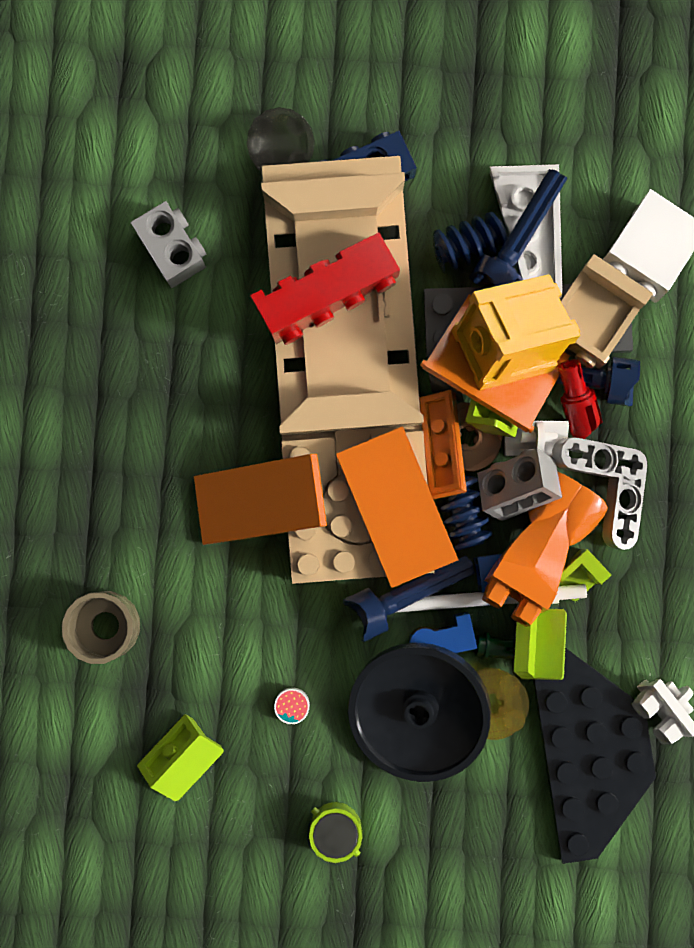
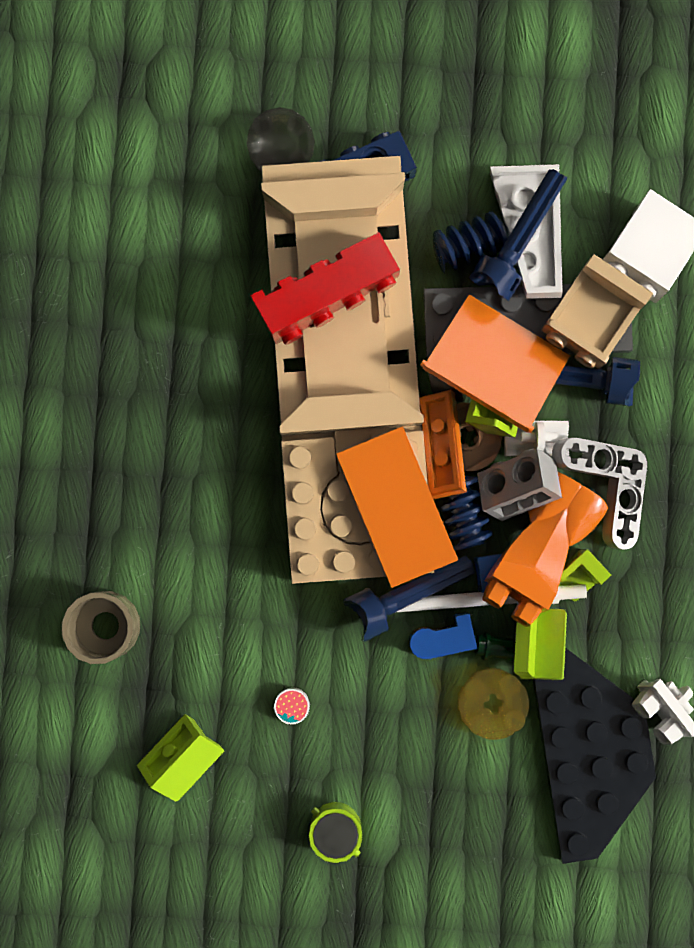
(166, 246): light grey brick -> none
(260, 499): orange tile -> none
(420, 712): black dish -> none
(515, 331): yellow container -> none
(578, 401): red arm -> none

